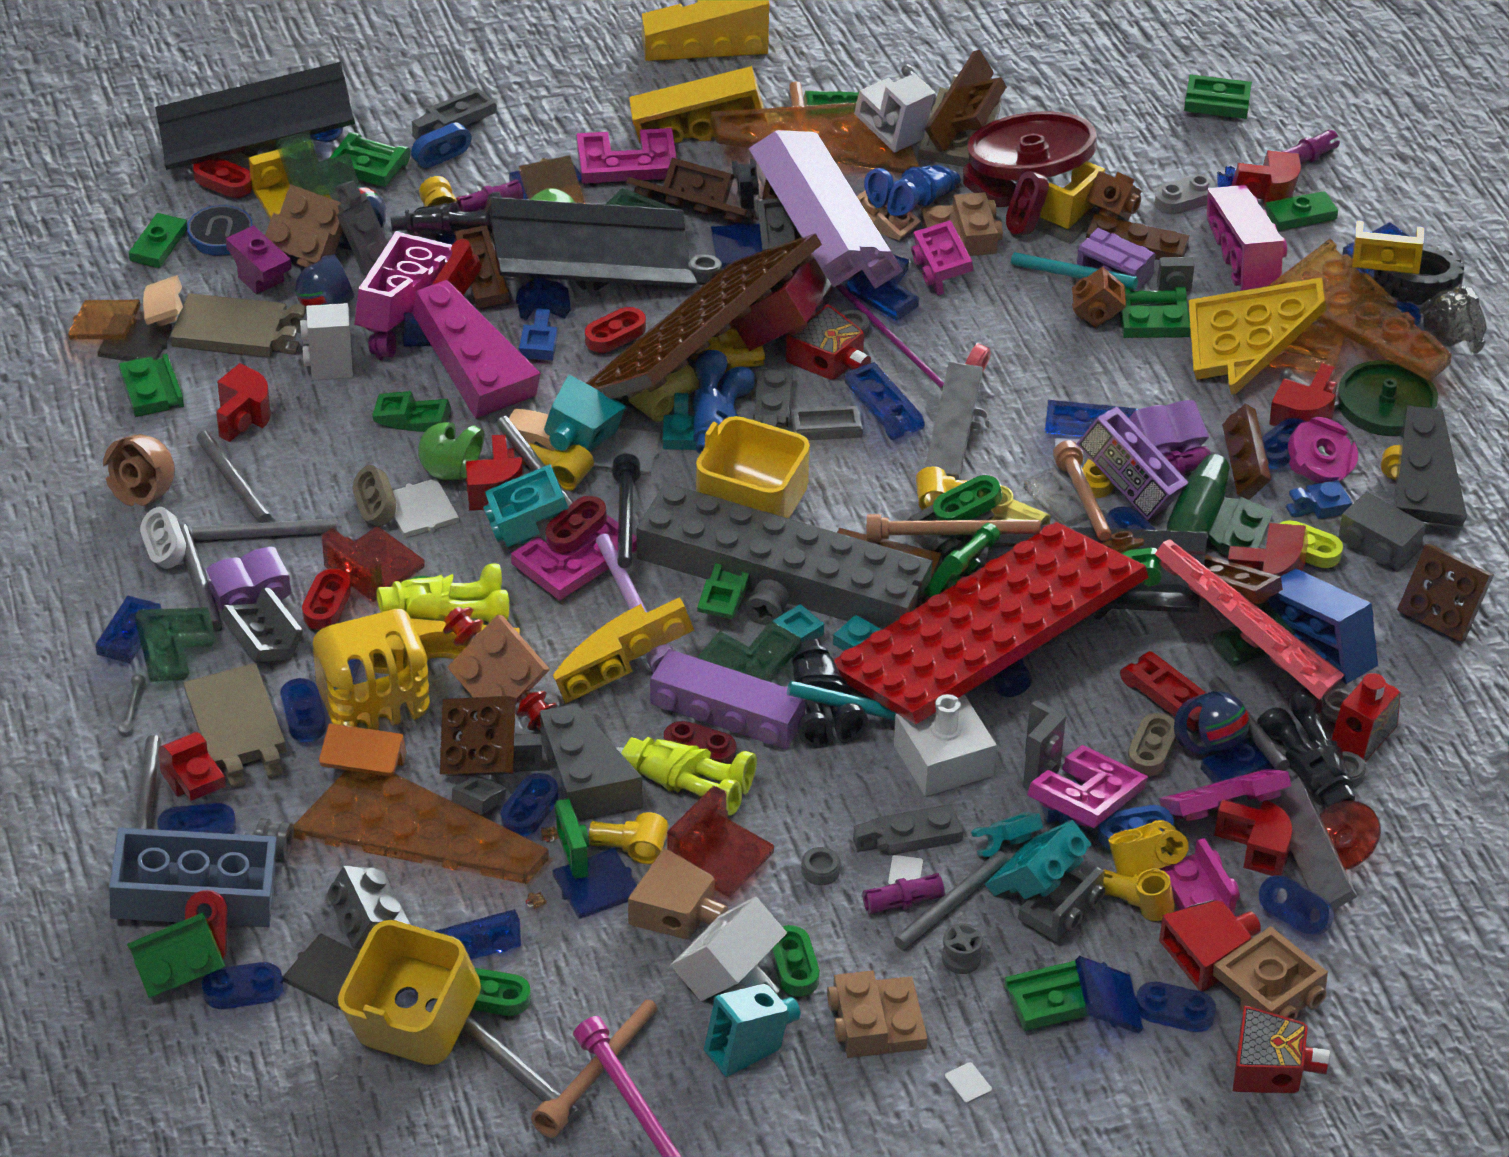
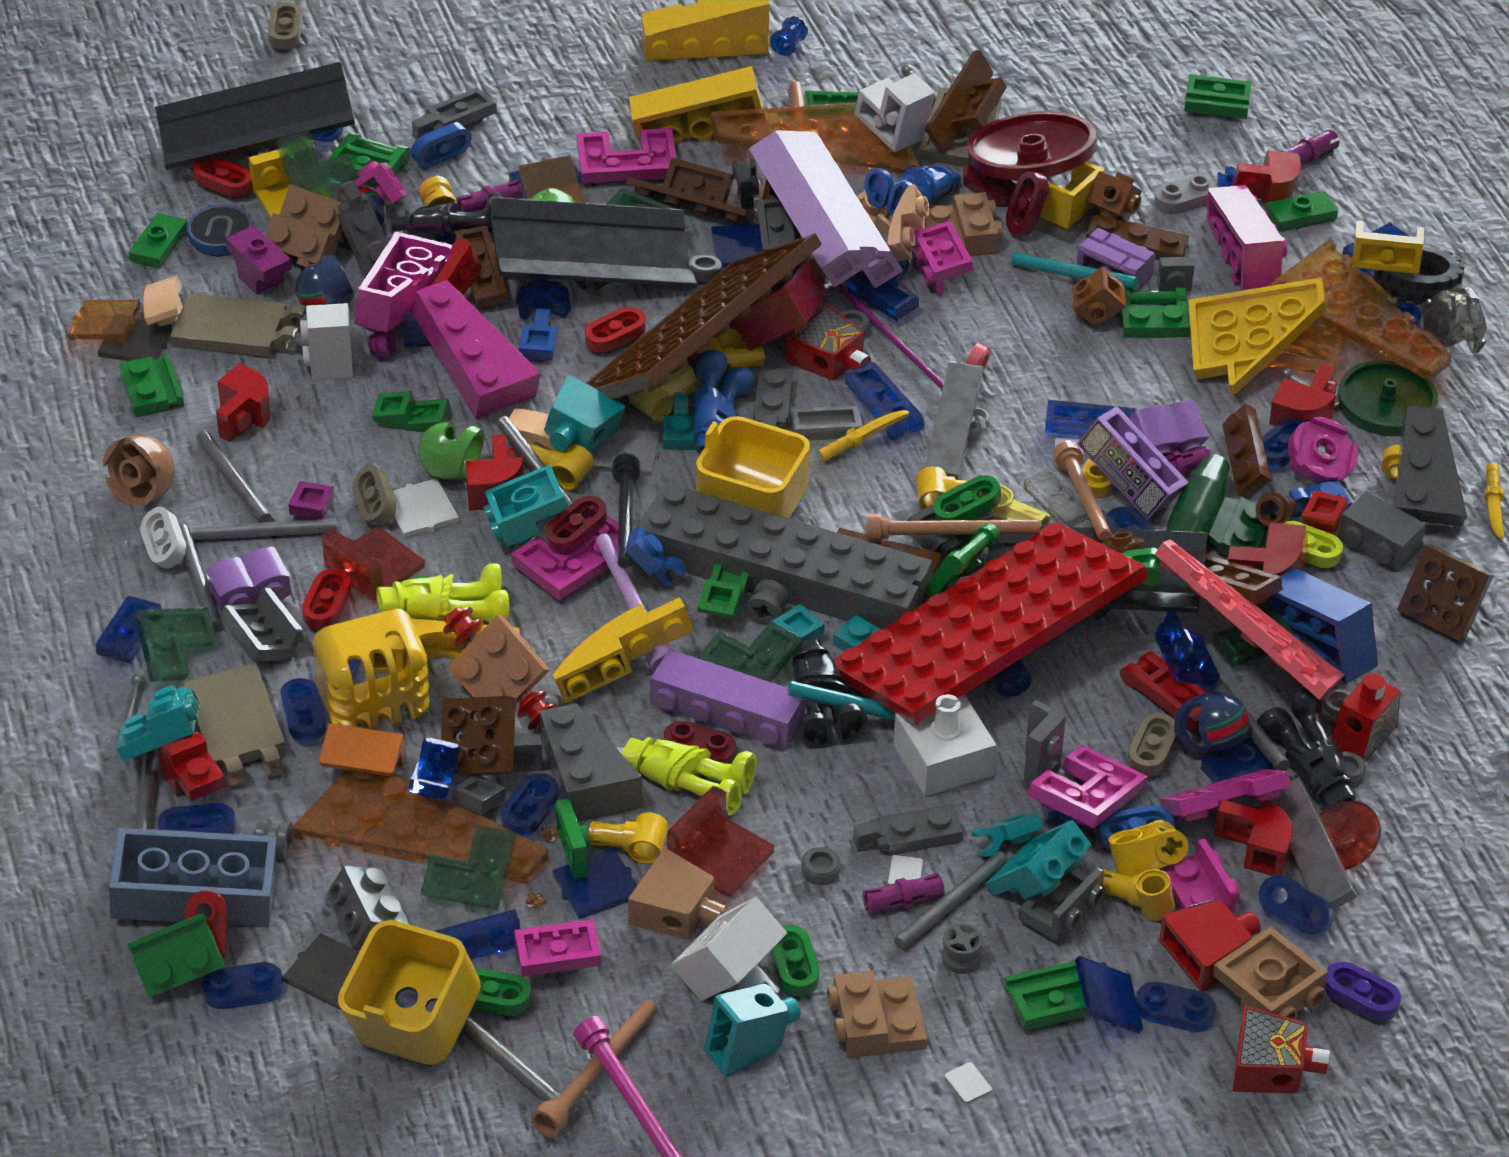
(169, 718): none -> teal plate
(285, 26): none -> dark tan plate
(311, 500): none -> magenta plate
(387, 183): none -> dark pink bracket
(435, 769): none -> clear blue bracket
(479, 879): none -> clear green plate
(557, 947): none -> dark pink bracket
(649, 554): none -> blue plate
(788, 36): none -> clear blue bush
(855, 437): none -> yellow piece
(906, 219): none -> light nougat slope
(1185, 653): none -> clear blue bracket
(1275, 508): none -> reddish brown cone
(1324, 511): none -> red tile
(1364, 991): none -> dark purple plate
(1494, 496): none -> yellow piece

